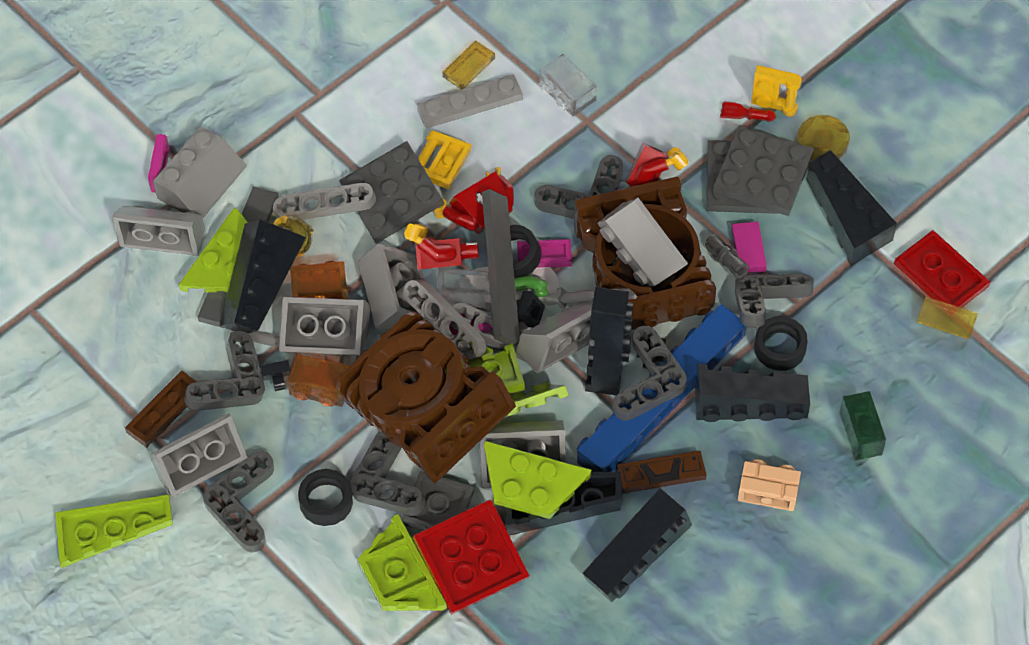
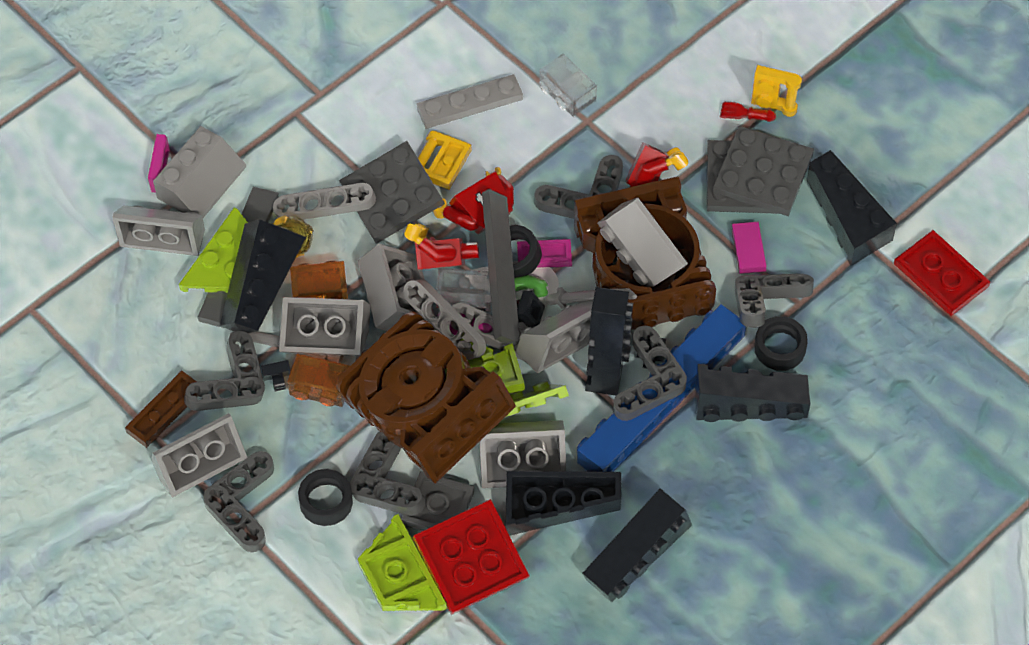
(106, 526): lime wing -> none
(468, 65): clear yellow tile -> none
(531, 481): lime wing -> none
(662, 471): reddish brown tile -> none
(727, 256): dark grey pin -> none
(769, 485): light nougat brick -> none
(824, 134): clear yellow tile -> none
(862, 425): clear green brick -> none
(947, 318): clear yellow tile -> none

